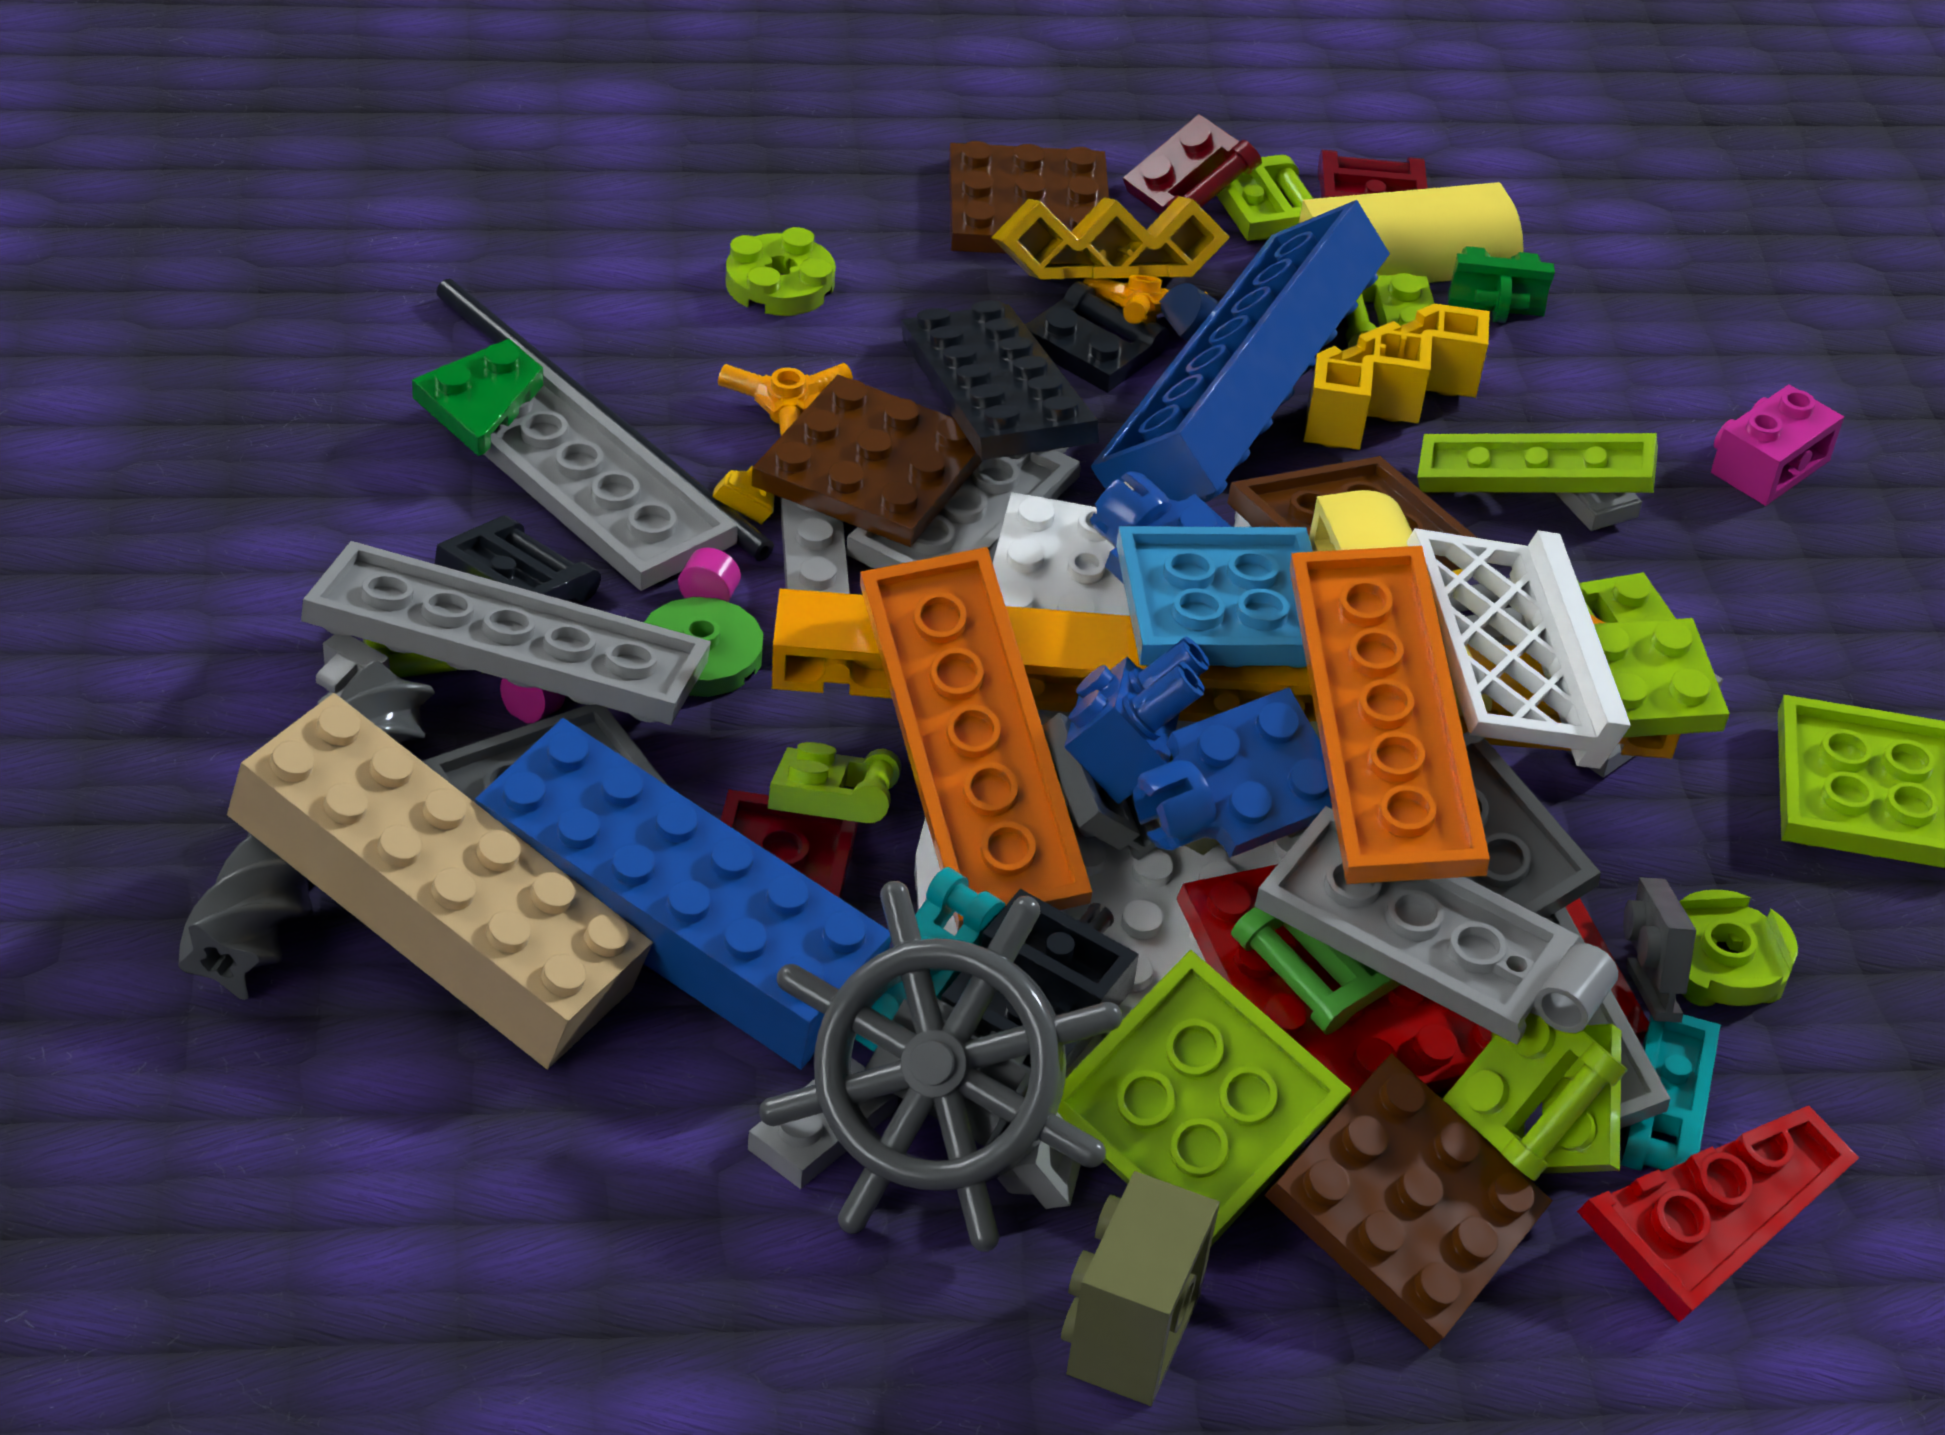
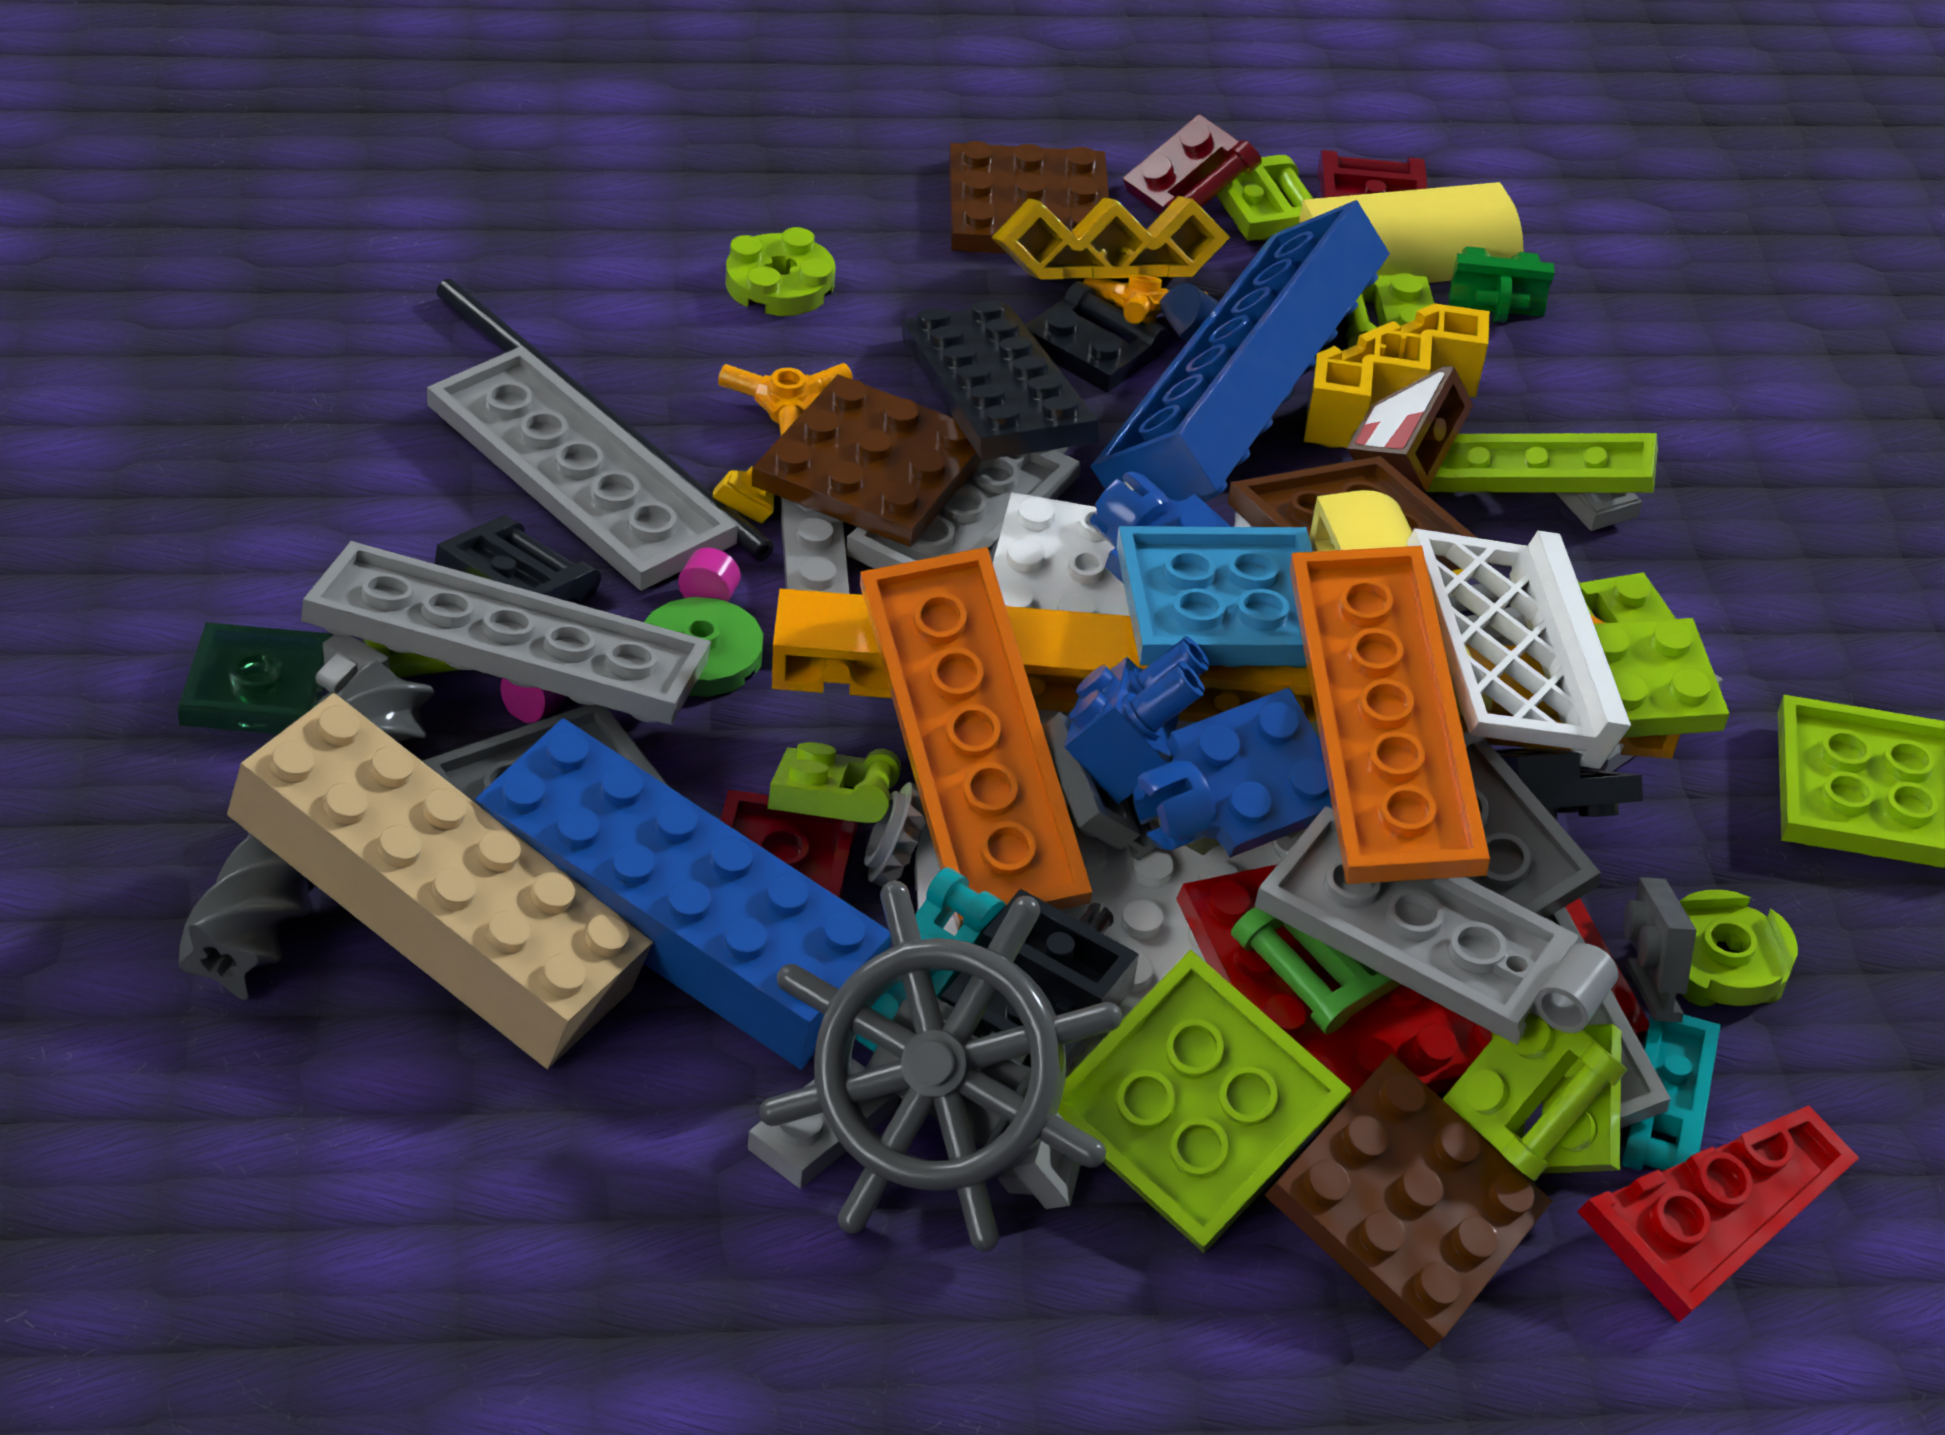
(252, 678): none -> clear green plate
(480, 392): green wing -> none
(895, 836): none -> light grey gear
(1138, 1286): olive brick -> none
(1415, 426): none -> reddish brown slope
(1566, 788): none -> black plate
(1776, 444): dark pink brick -> none

